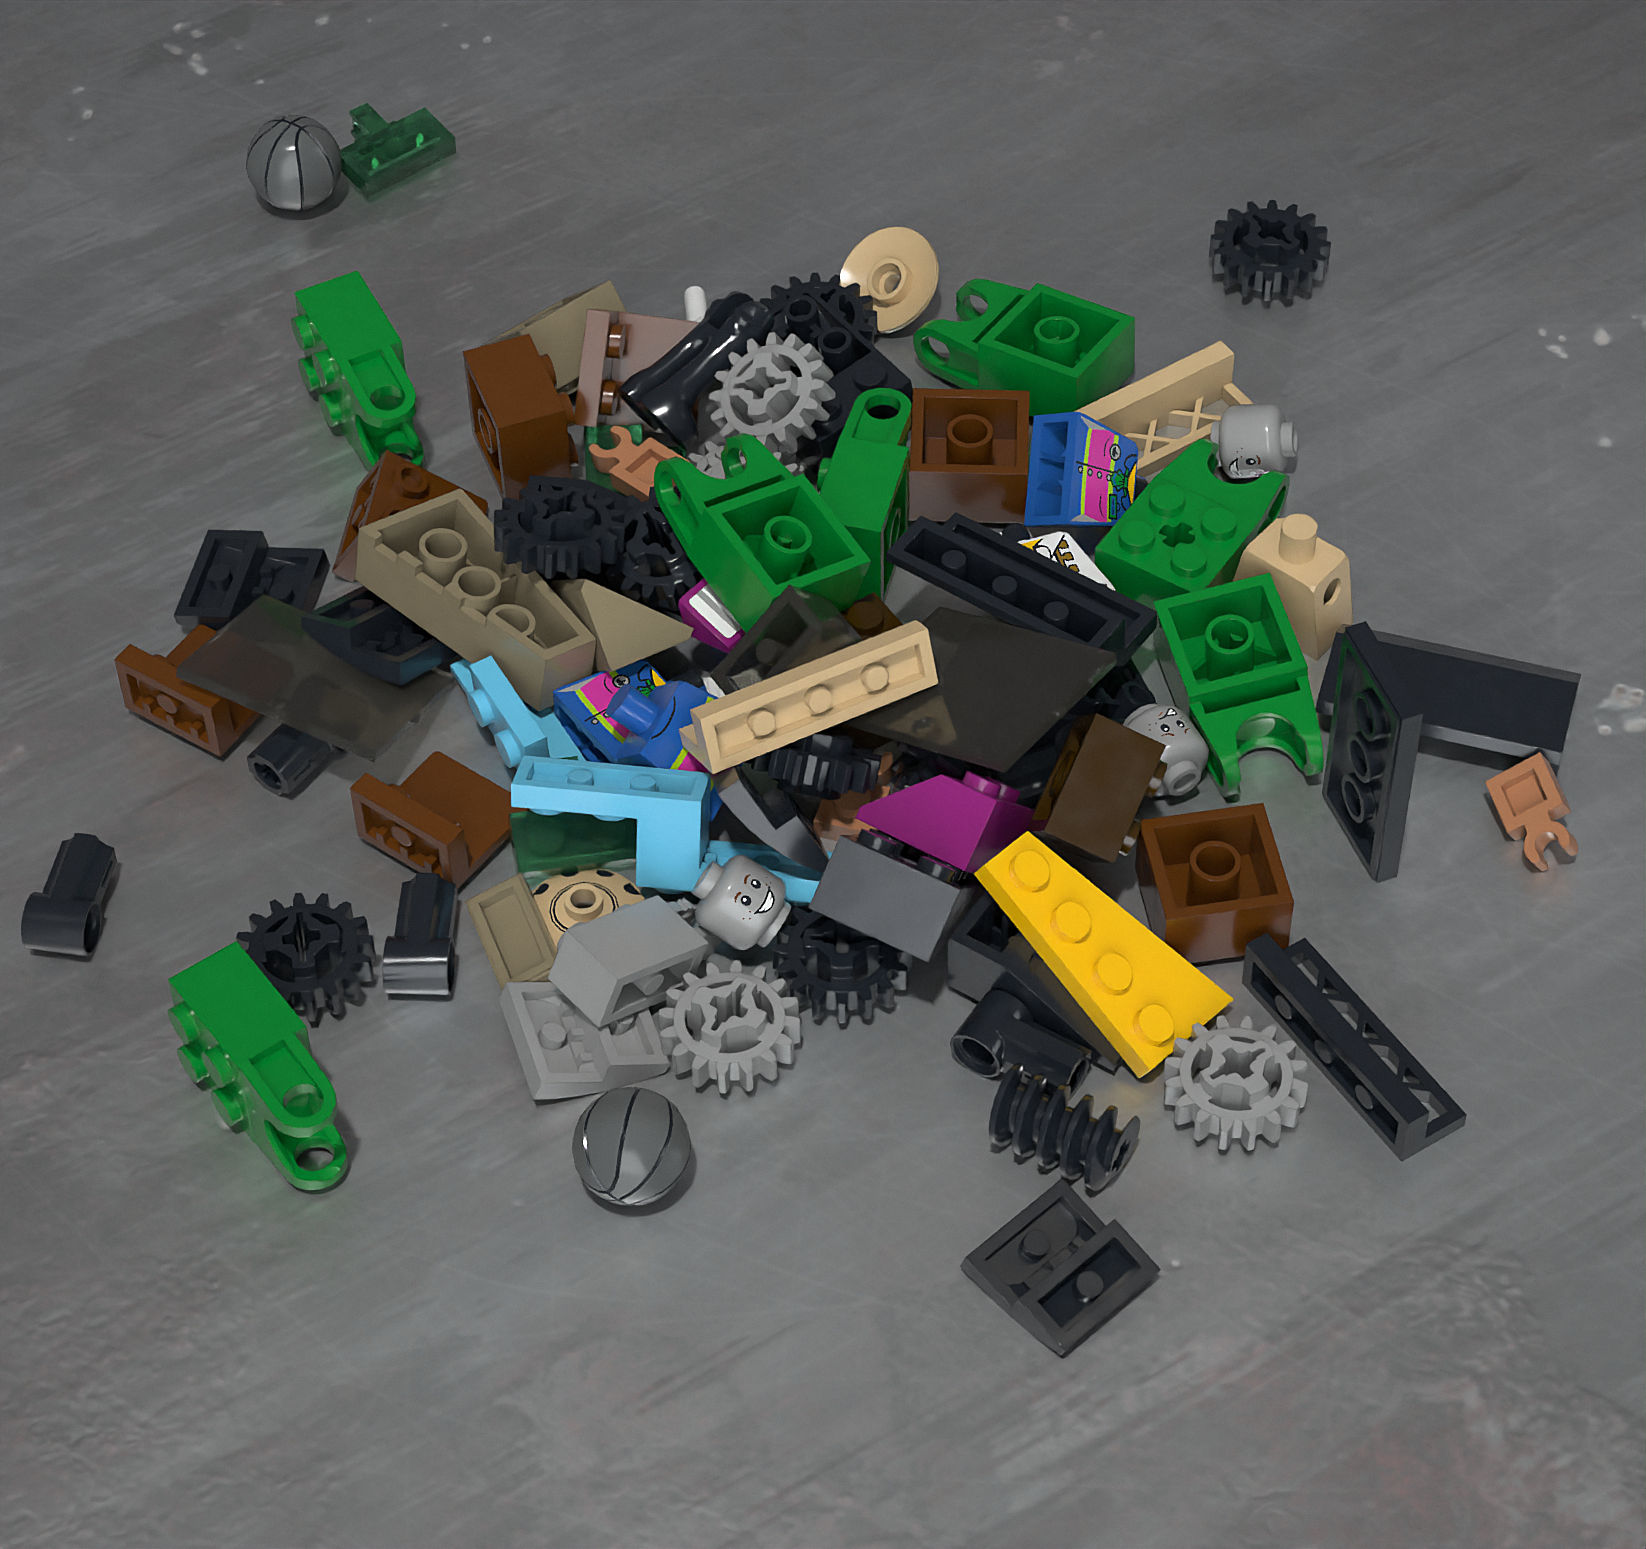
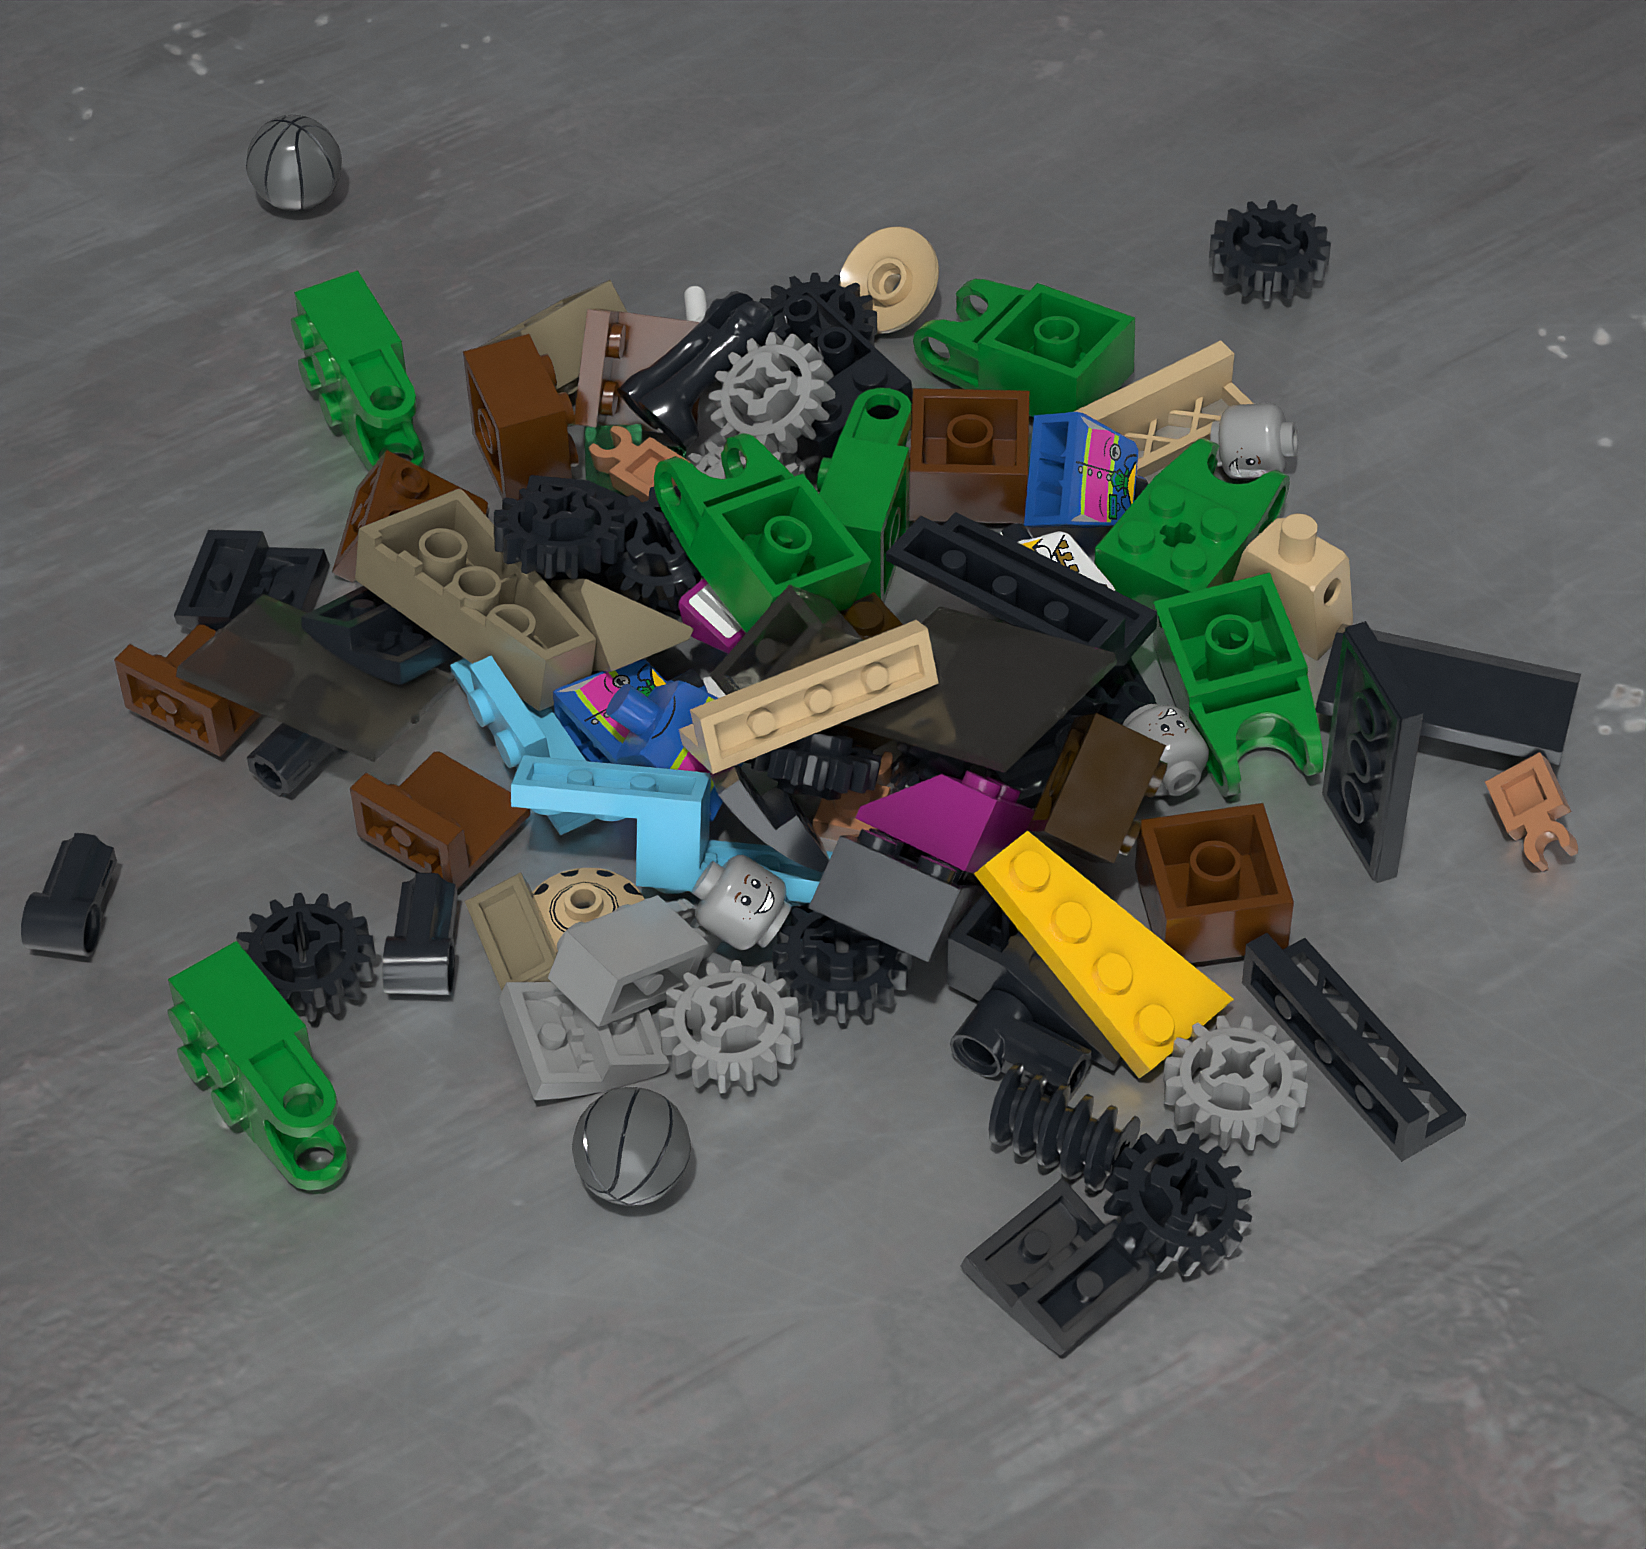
(392, 150): clear green hinge -> none
(570, 842): clear green hinge -> none
(1177, 1199): none -> black gear

